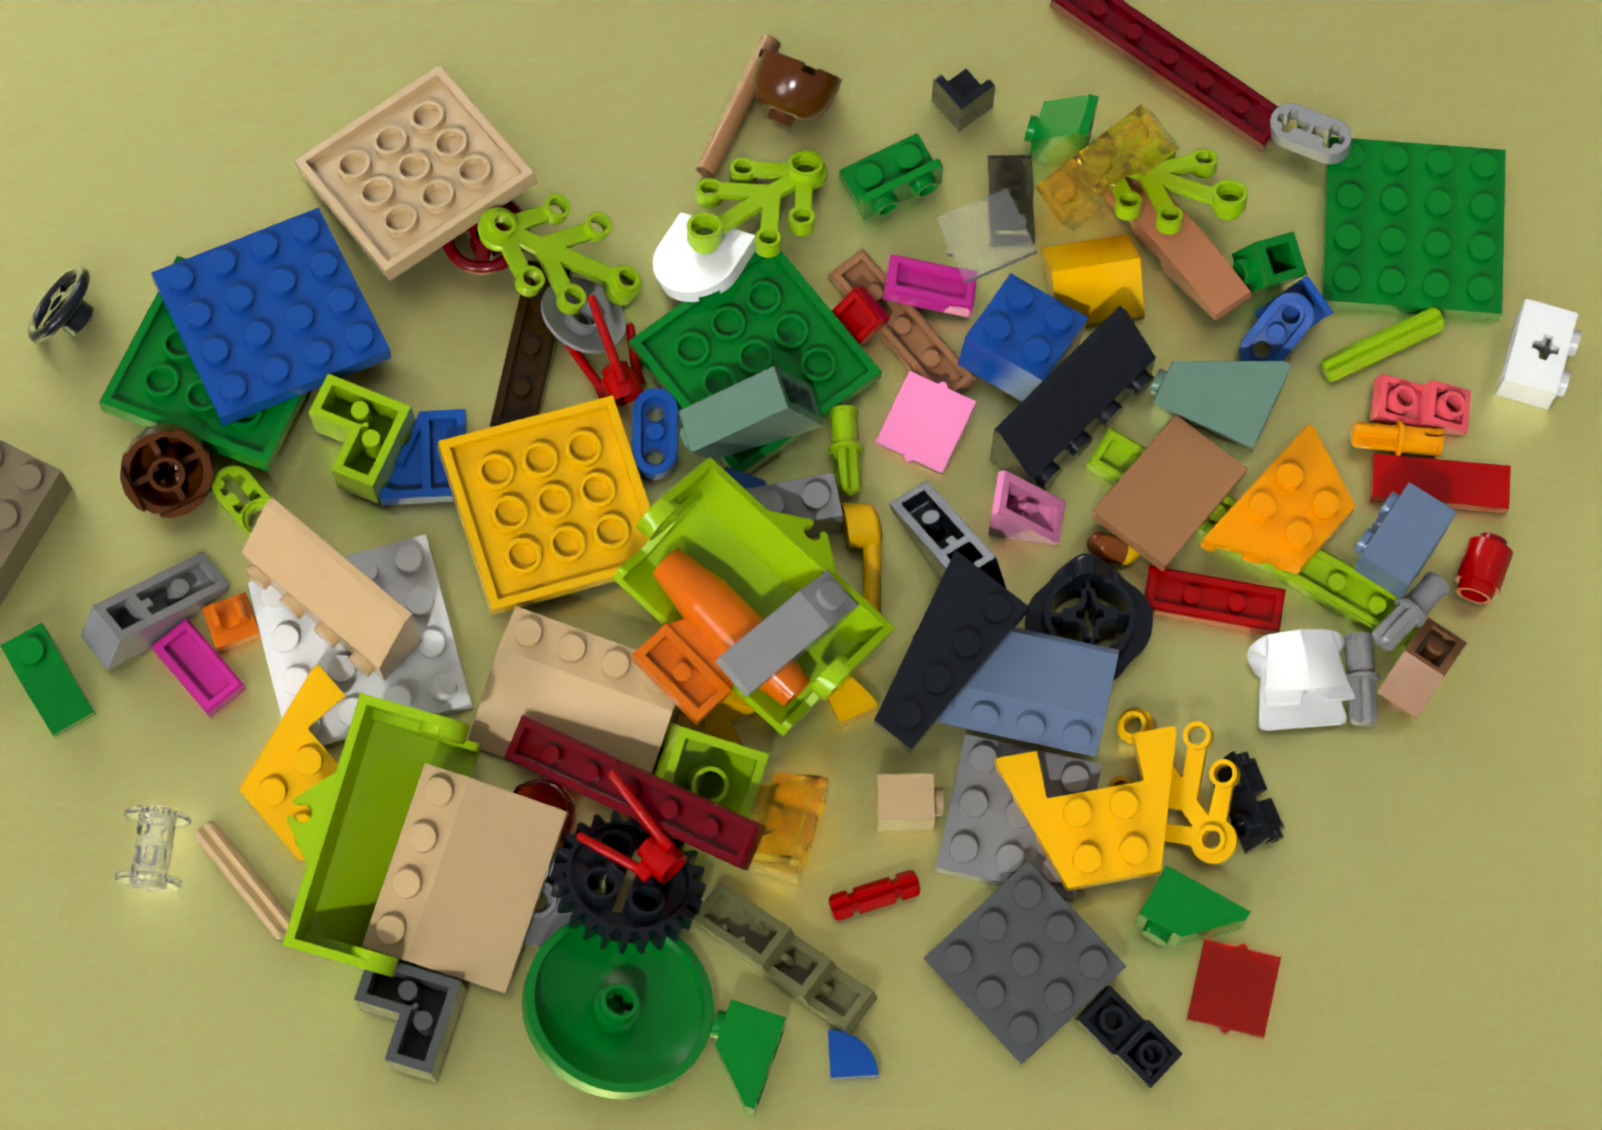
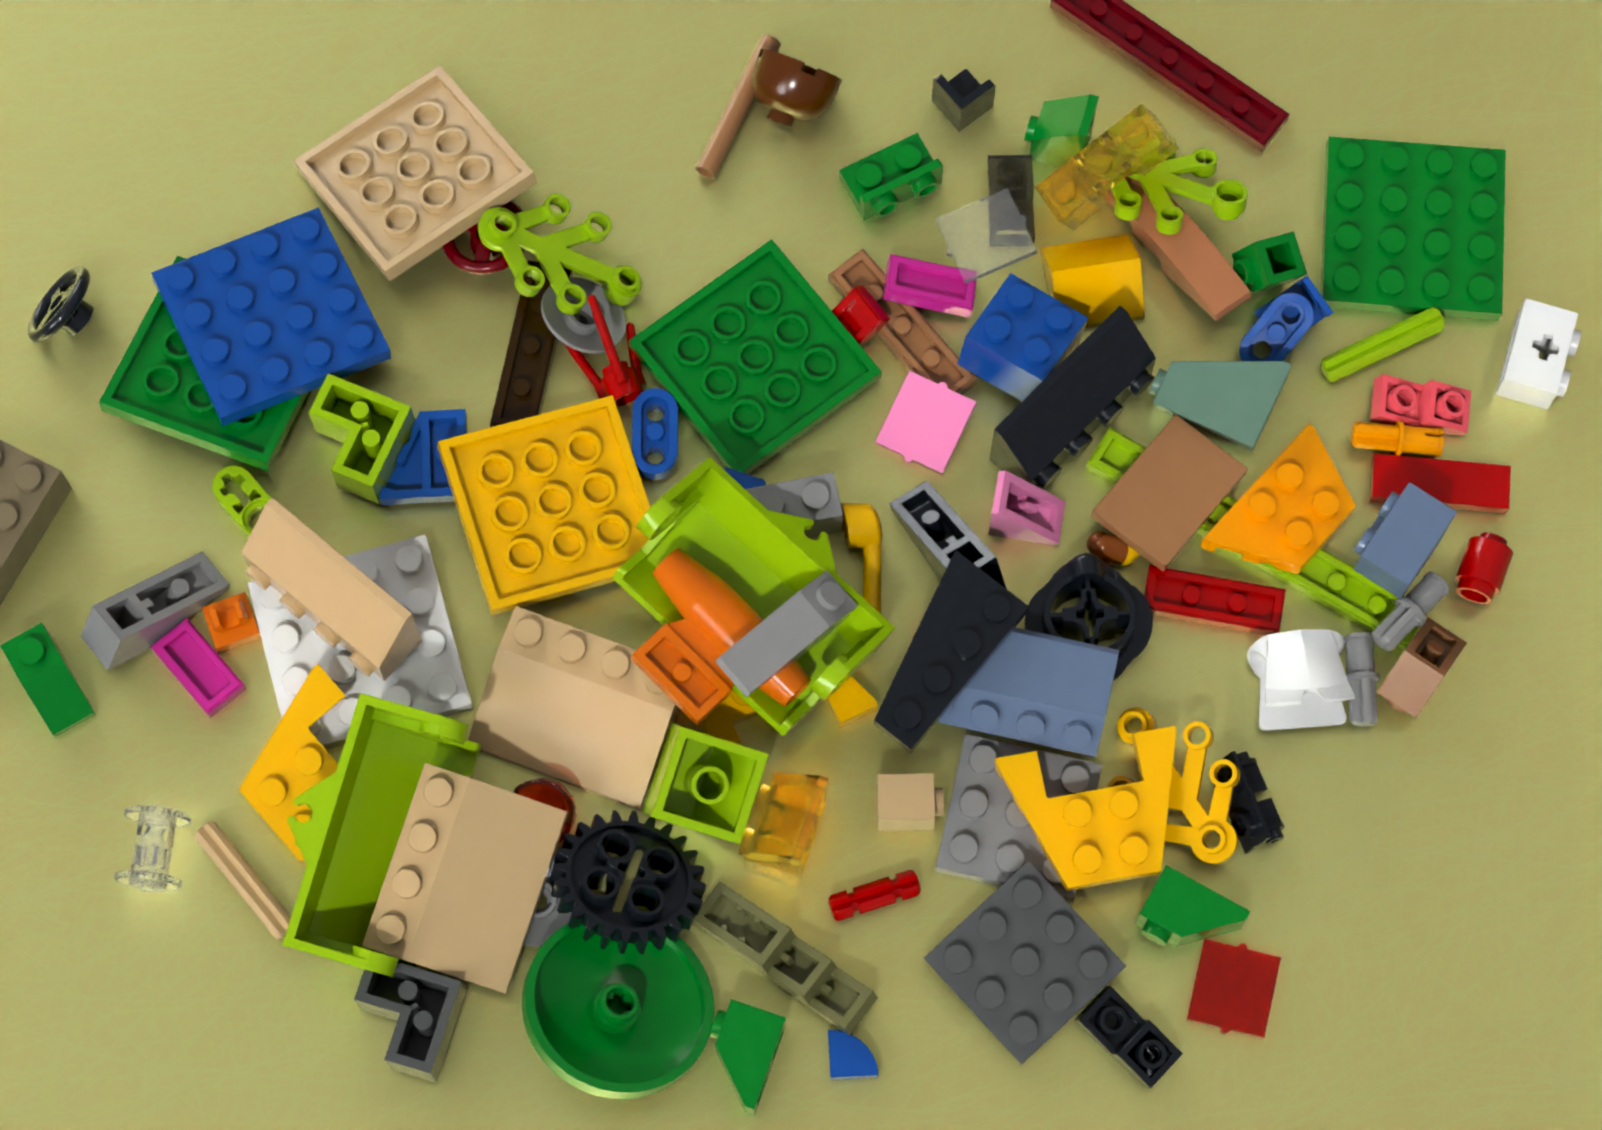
(166, 470): reddish brown cylinder -> none
(658, 853): red plant -> none
(672, 807): dark red tile -> none
(693, 275): white tile -> none
(750, 415): sand green slope -> none
(801, 174): lime plant -> none
(846, 449): lime axle -> none
(1310, 133): light grey beam -> none

